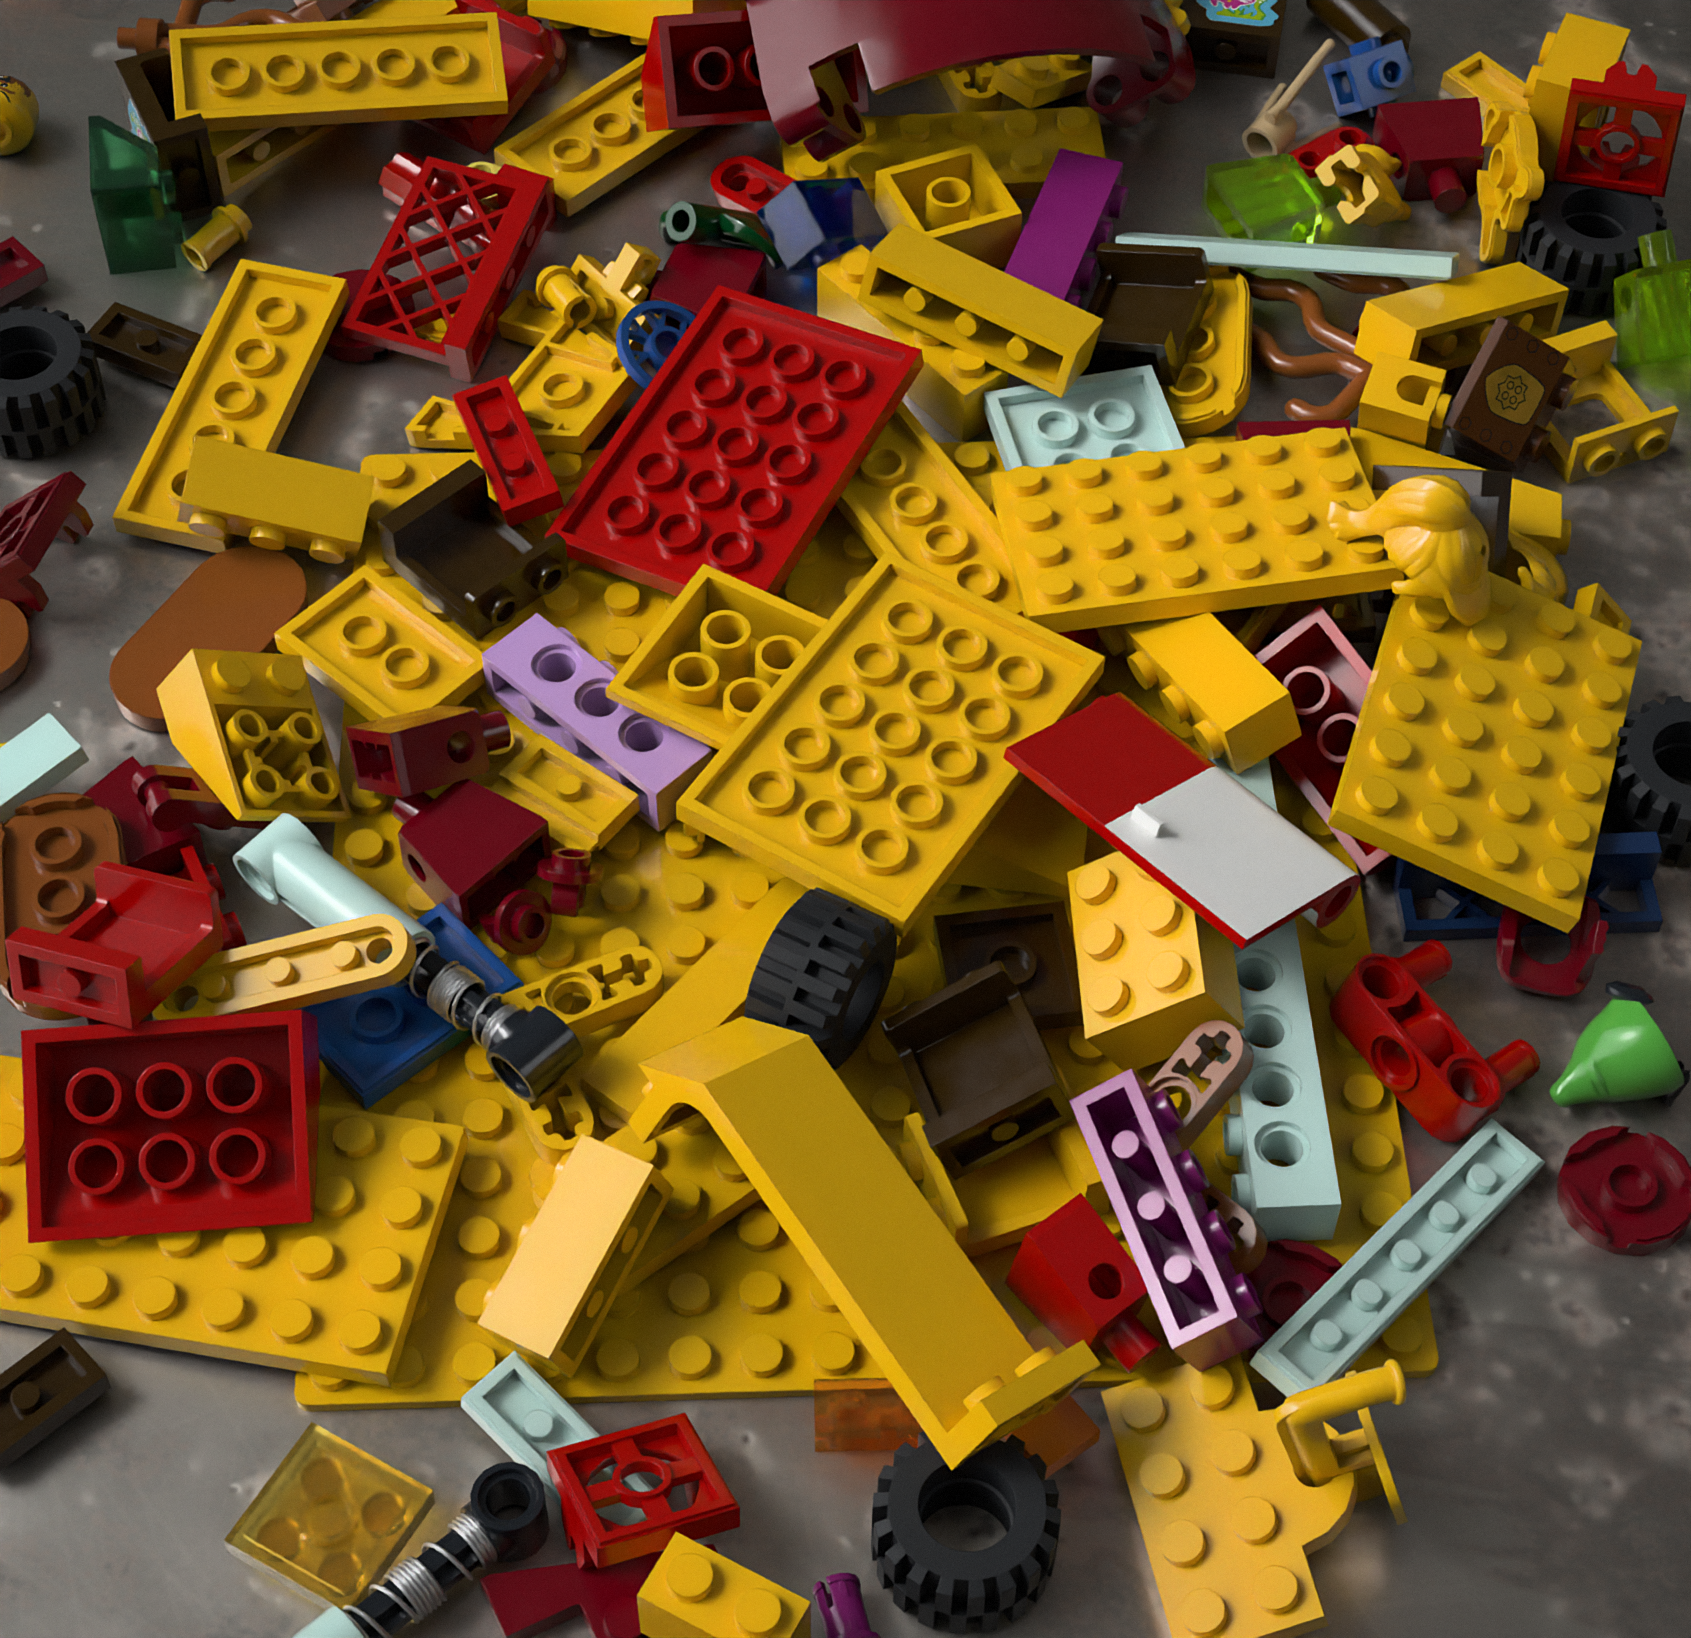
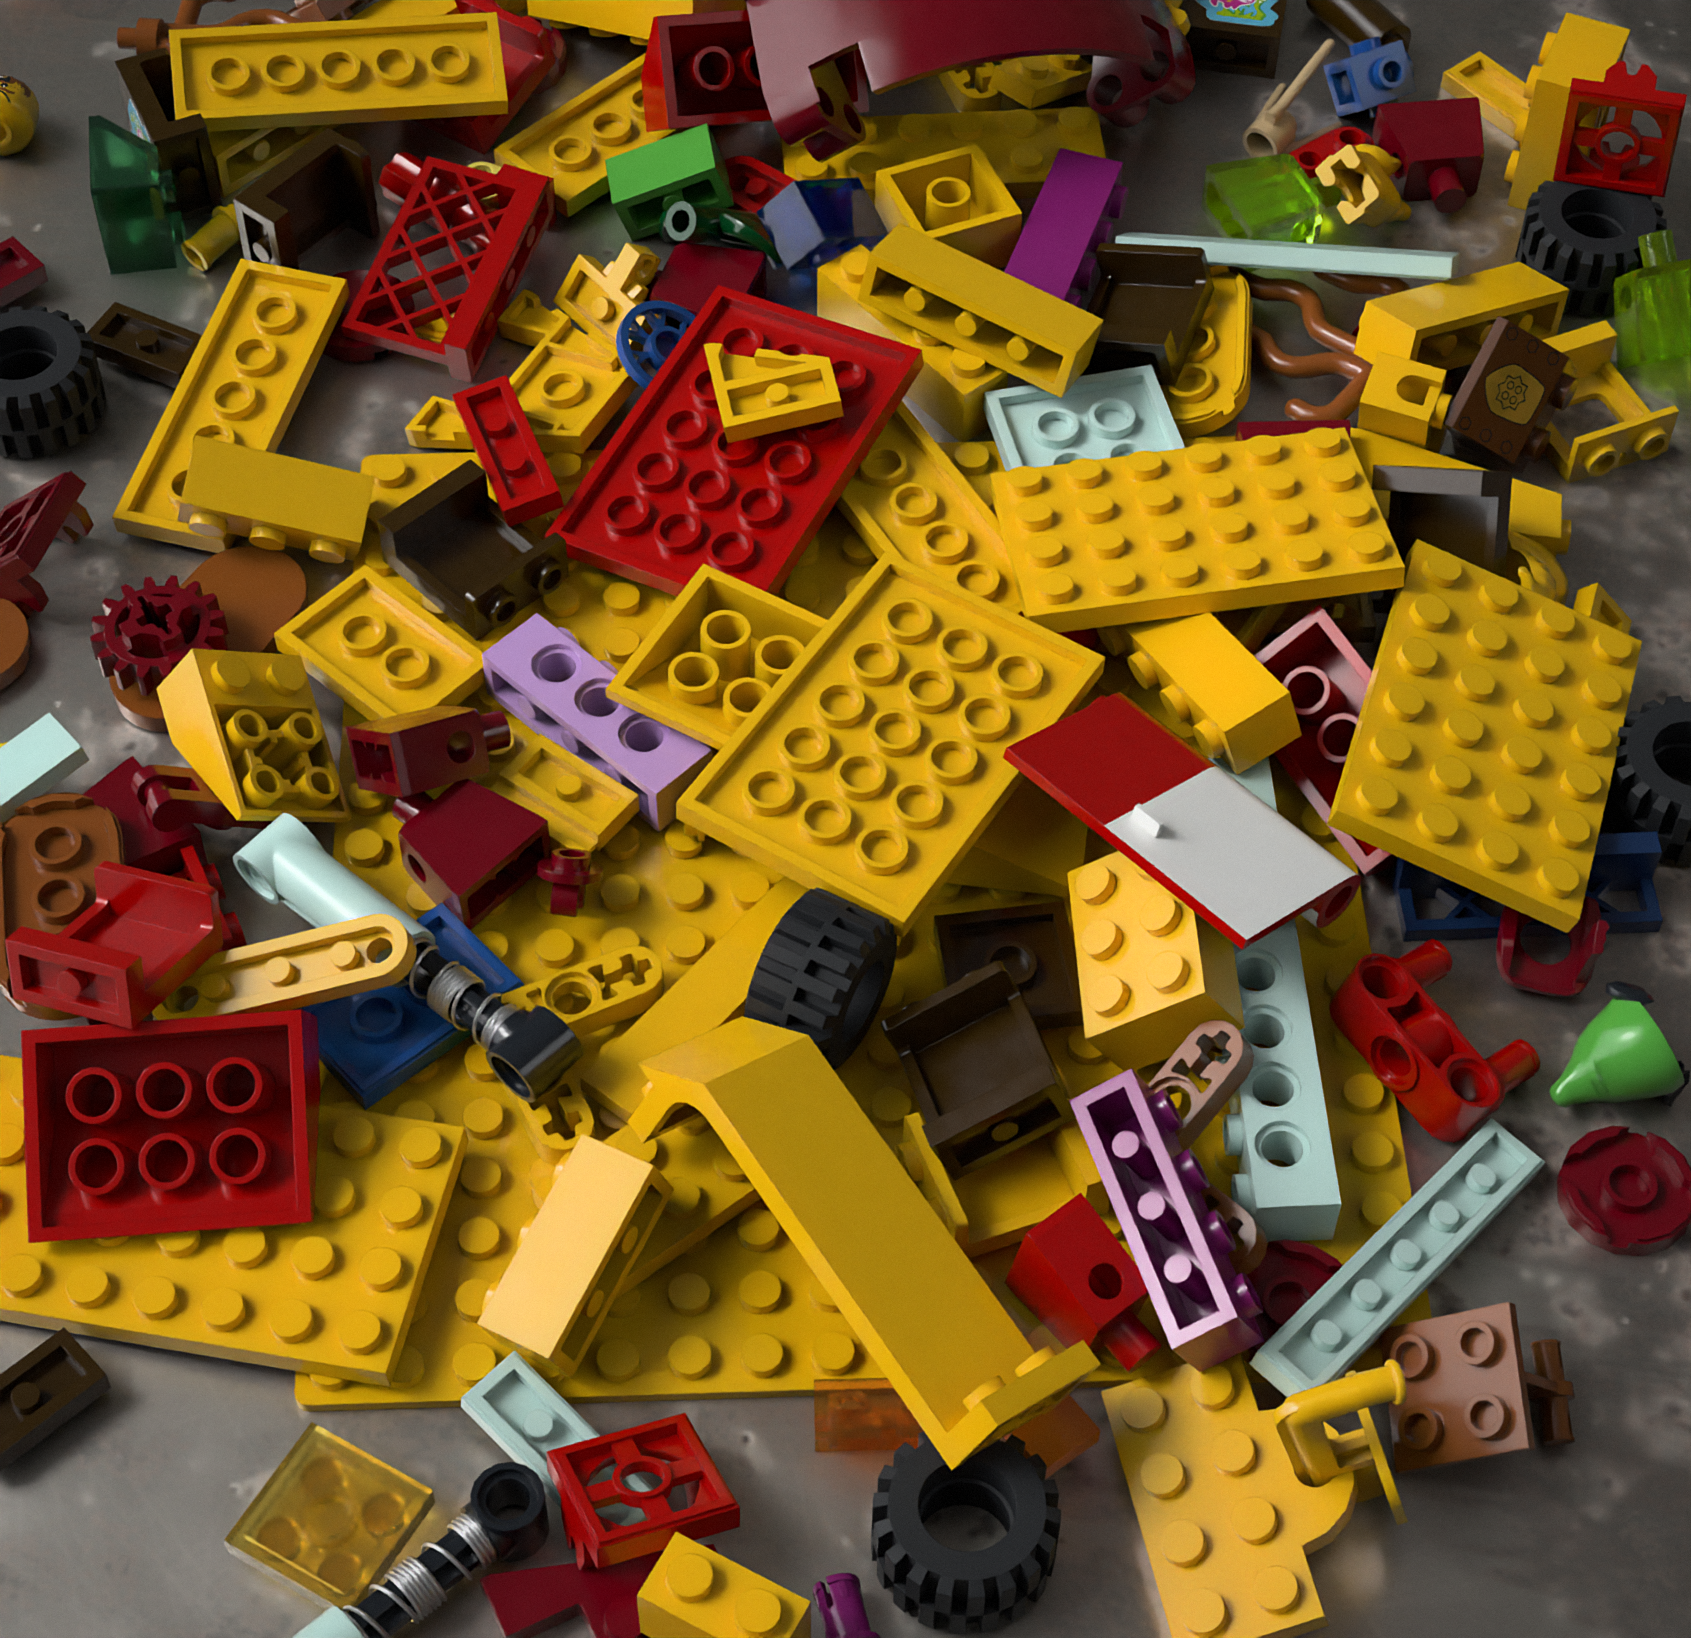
(154, 630): none -> dark red gear
(307, 202): none -> dark brown panel
(519, 922): dark red plate -> none
(559, 289): yellow pin -> none
(666, 172): none -> bright green brick
(771, 391): none -> yellow wing
(1429, 539): yellow piece -> none
(1472, 1389): none -> dark orange plate
(1511, 177): yellow tile -> none

